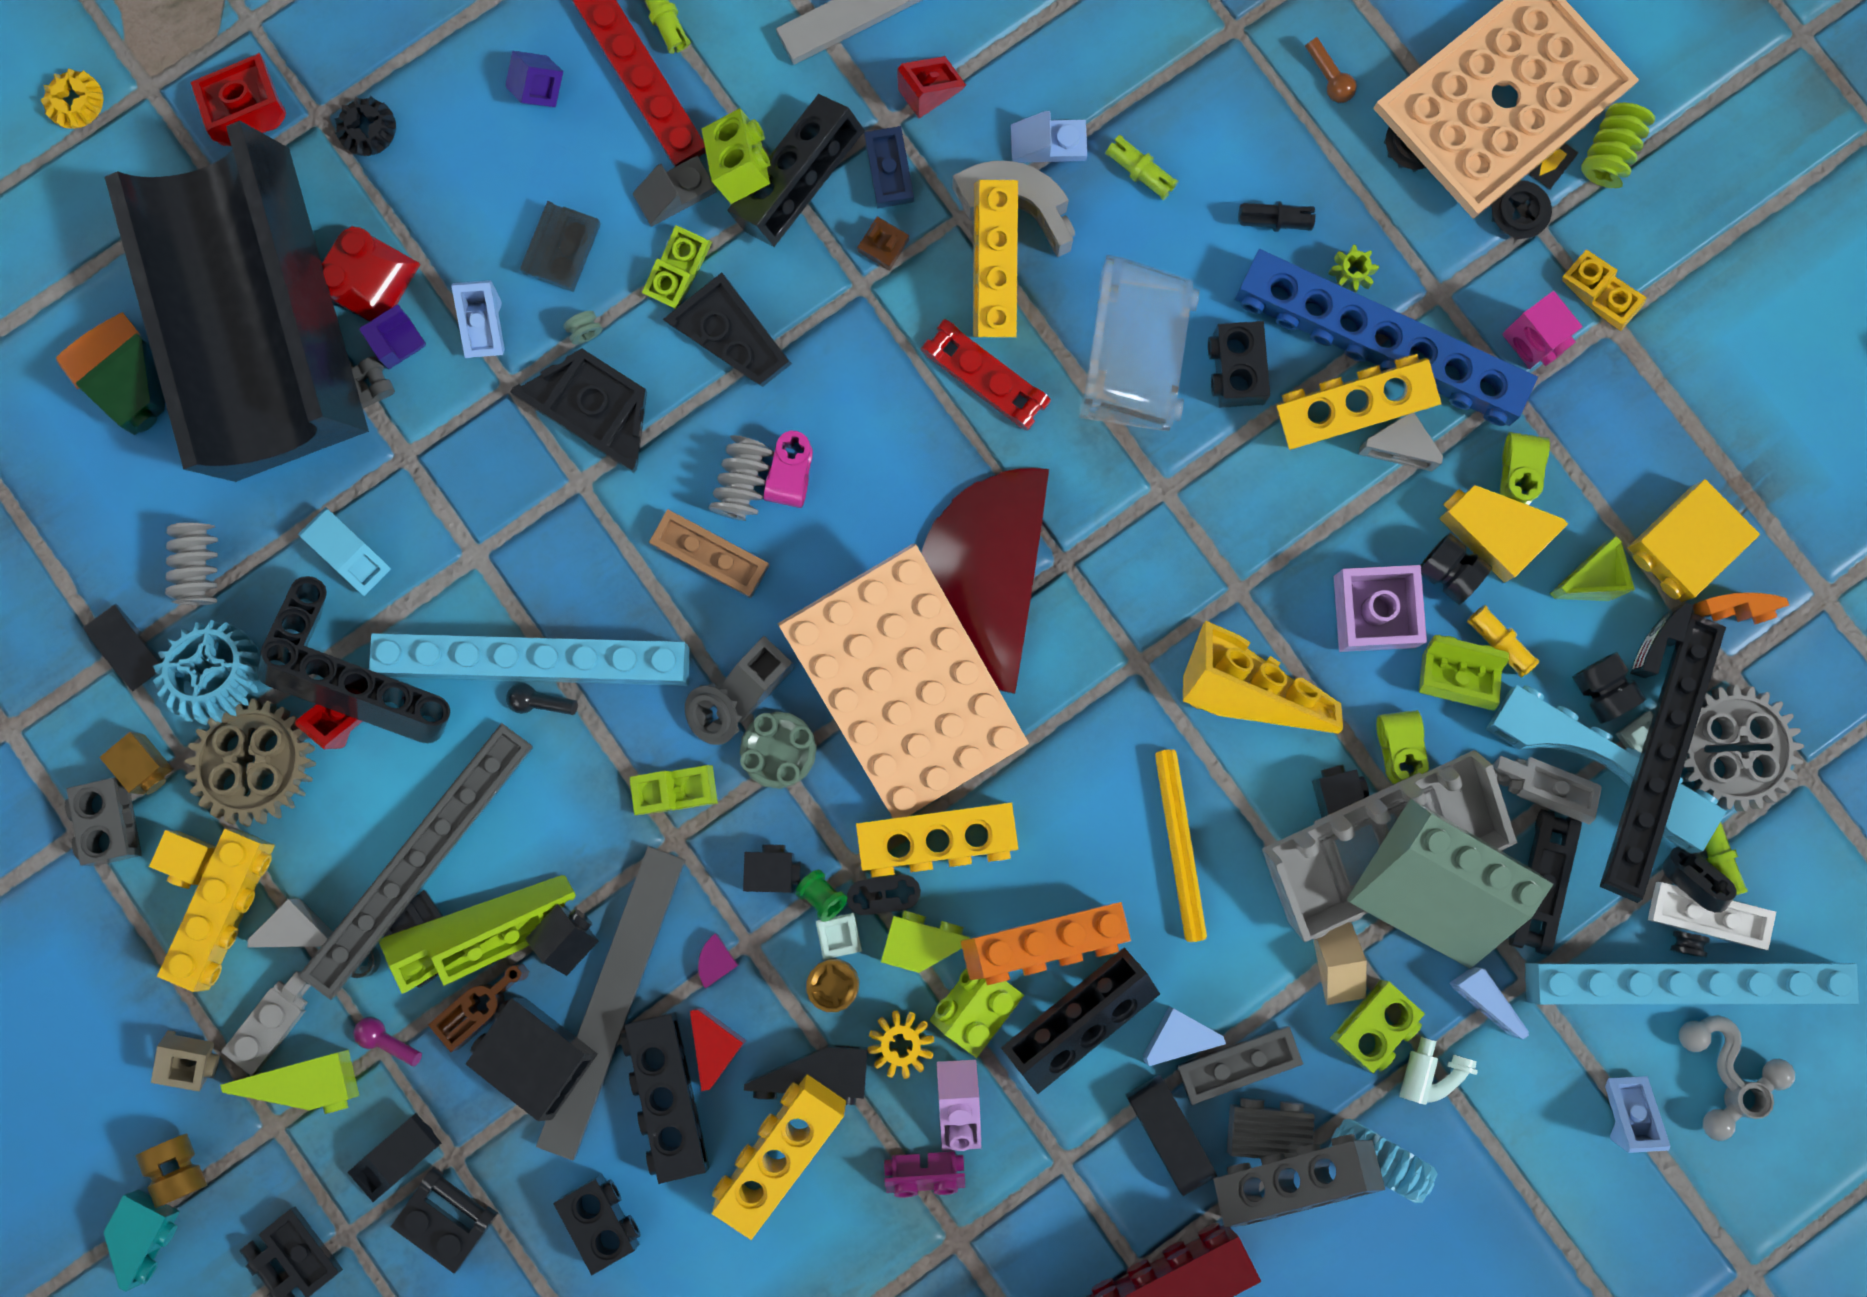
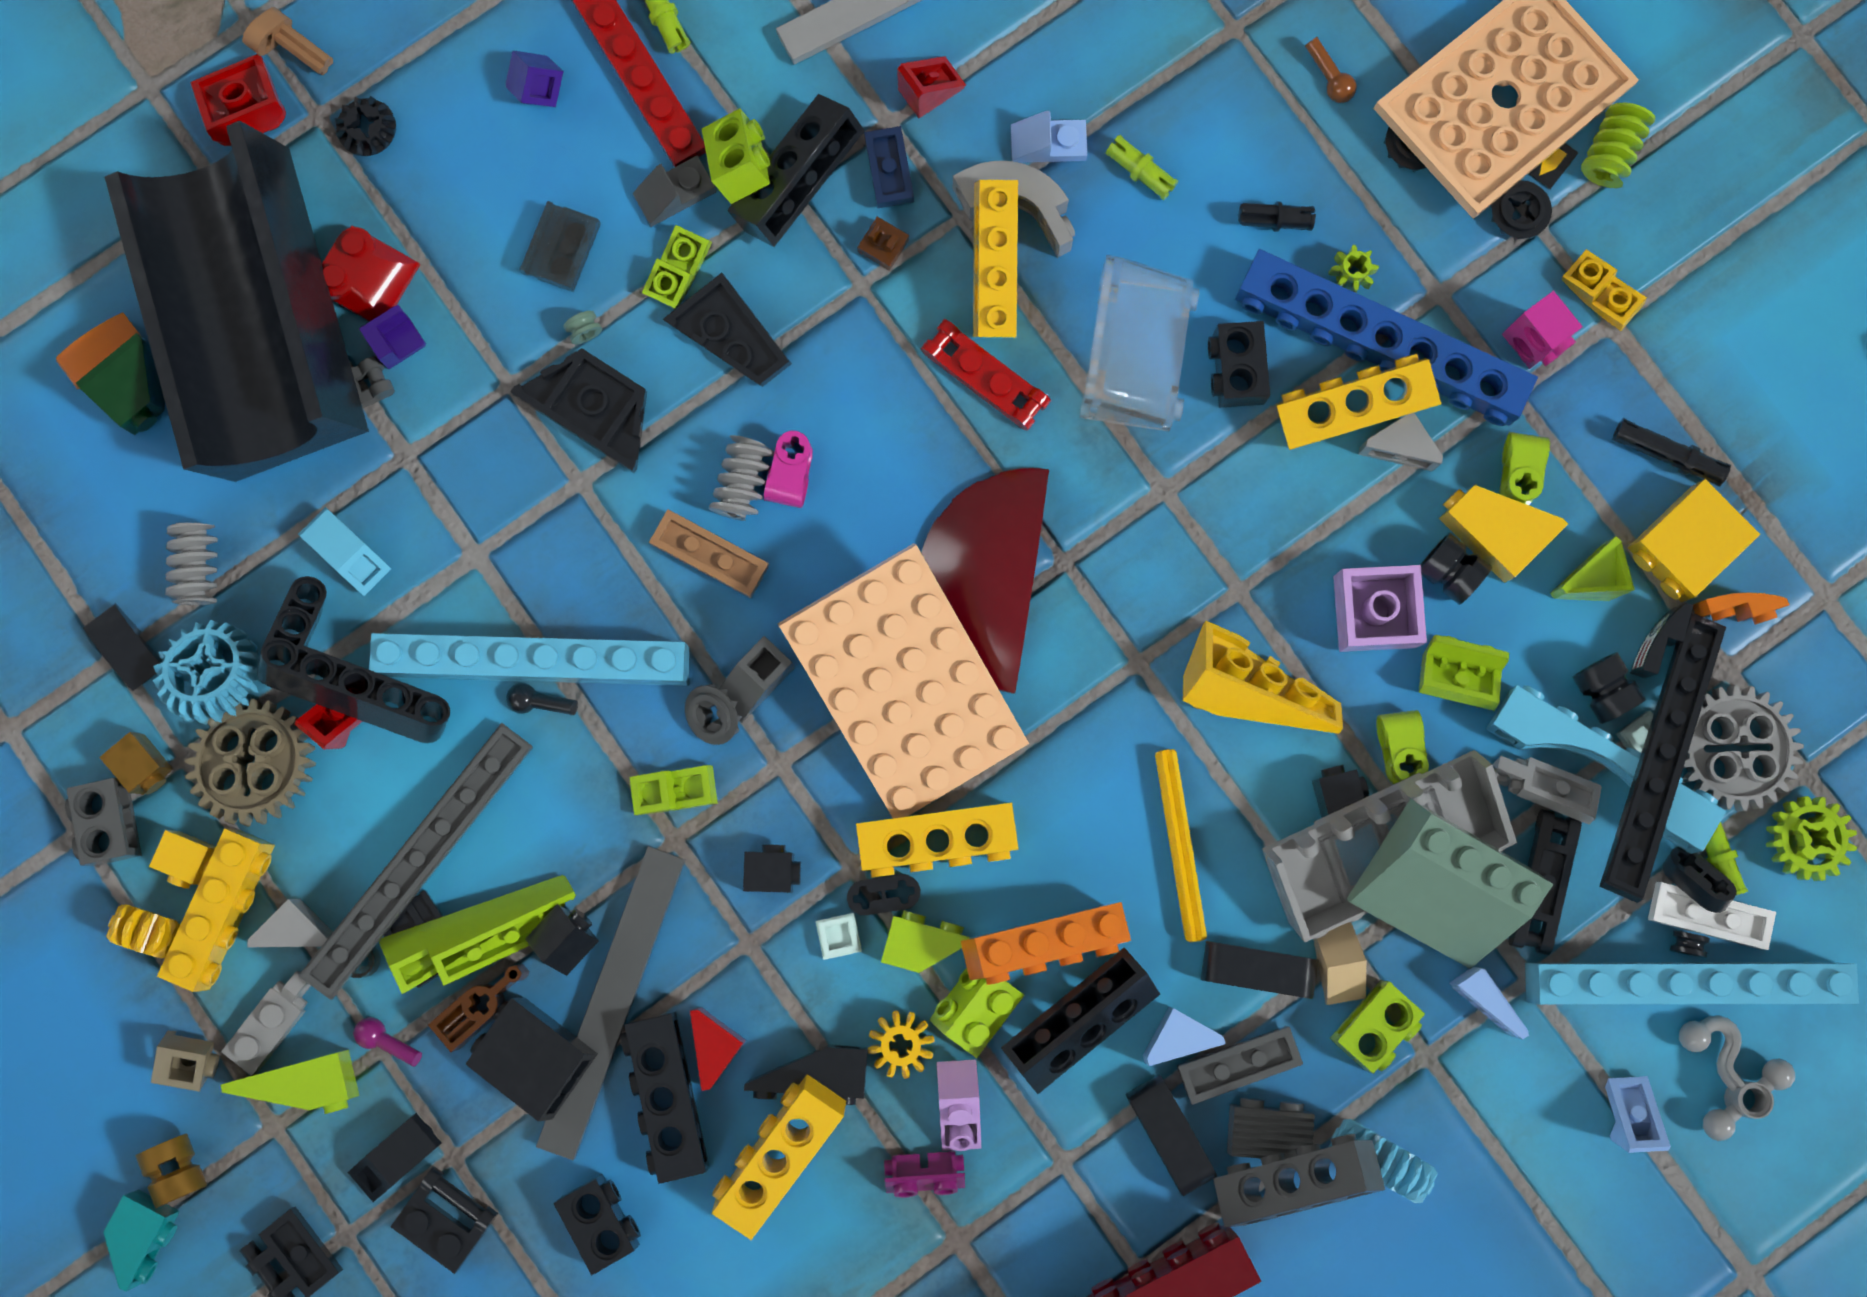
(84, 109): yellow gear -> none
(142, 931): none -> yellow gear
(276, 29): none -> medium nougat piece
(478, 318): light blue slope -> none
(715, 961): magenta tile -> none
(777, 750): sand green dish -> none
(821, 895): green bush -> none
(832, 985): pearl gold wheel -> none
(1259, 970): none -> black beam
(1420, 1072): light aqua plant -> none
(1503, 639): yellow pin -> none
(1687, 459): none -> black pin
(1828, 835): none -> lime gear

